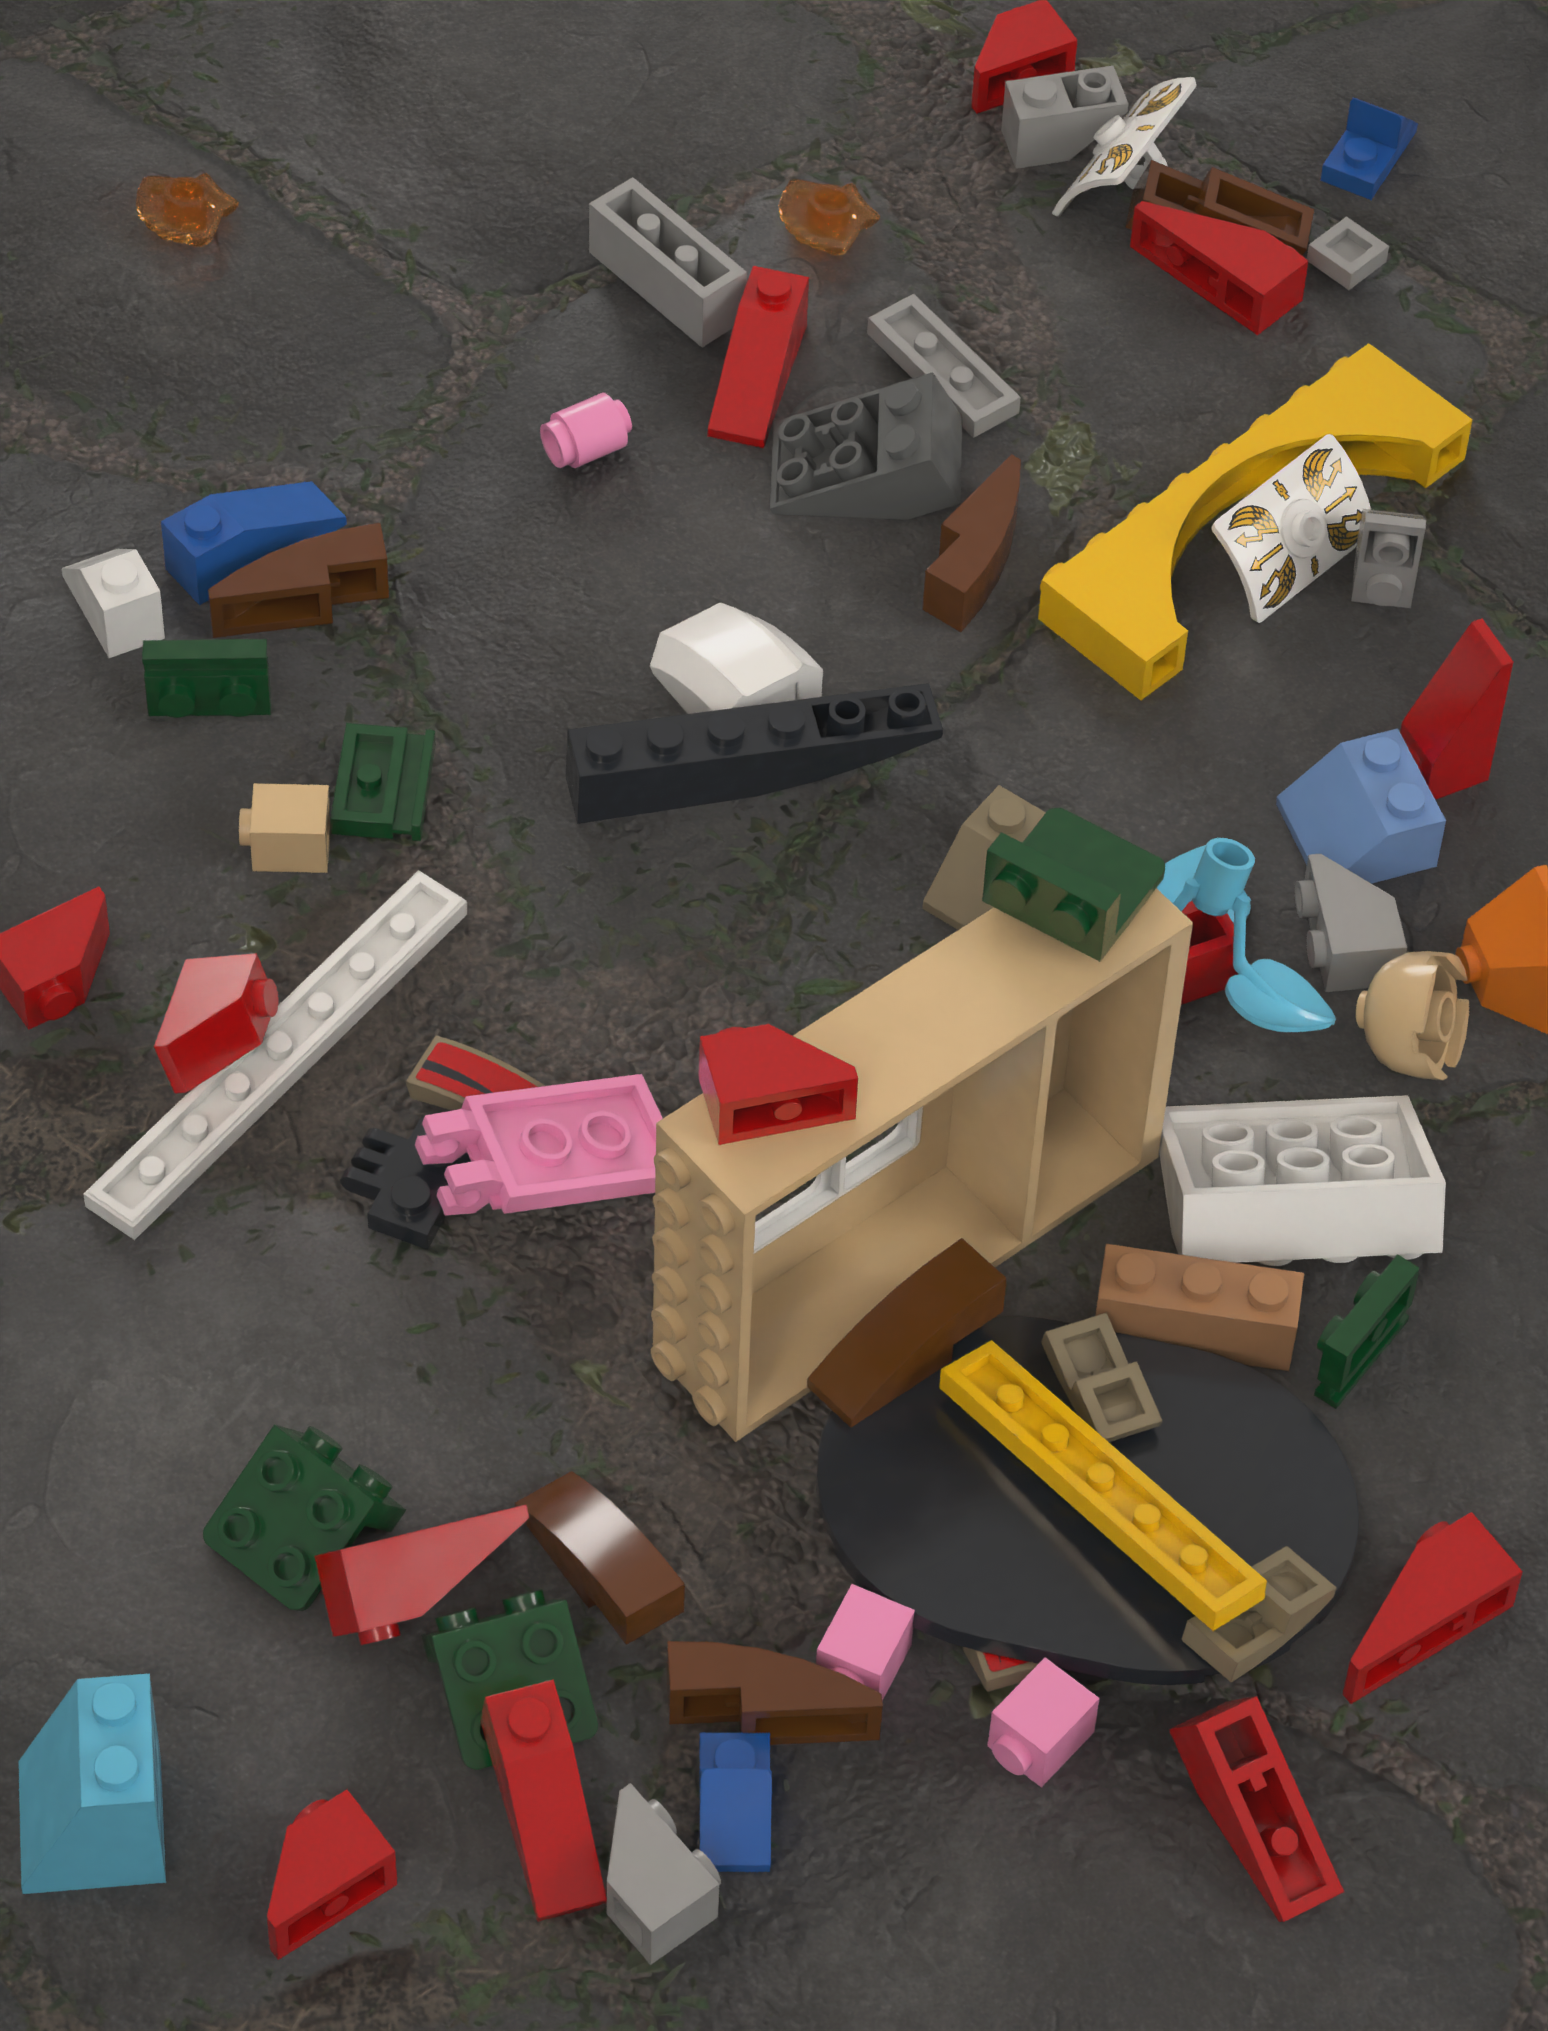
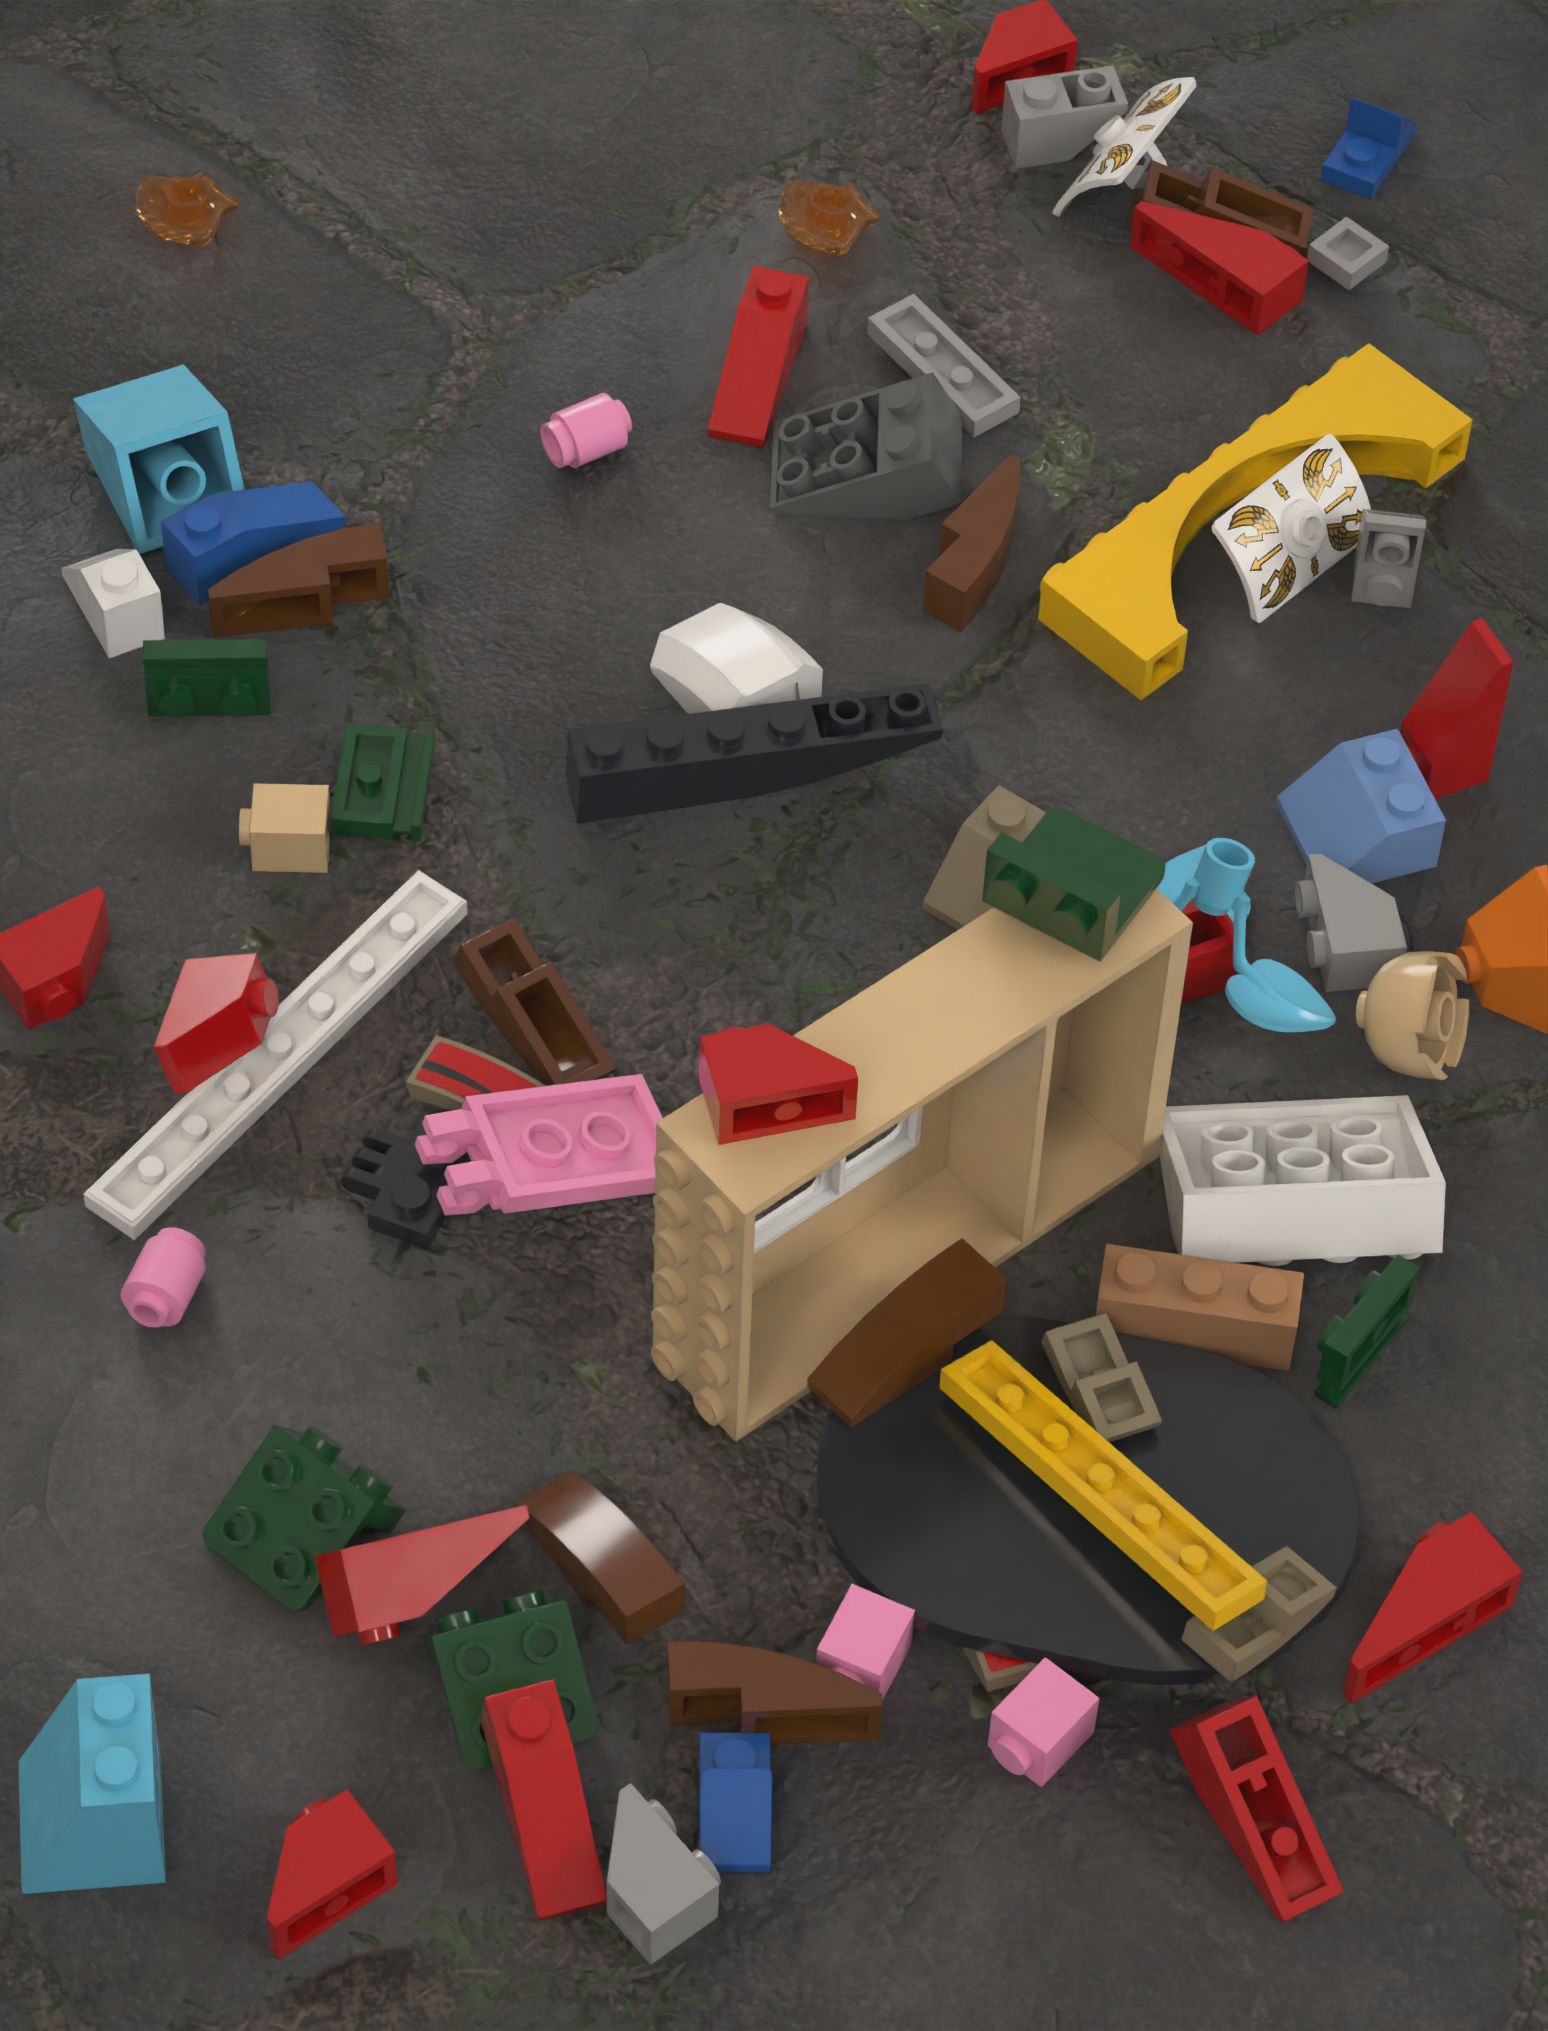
(158, 448): none -> medium azure slope
(164, 1278): none -> bright pink brick
(532, 1007): none -> reddish brown slope
(666, 261): light grey brick -> none

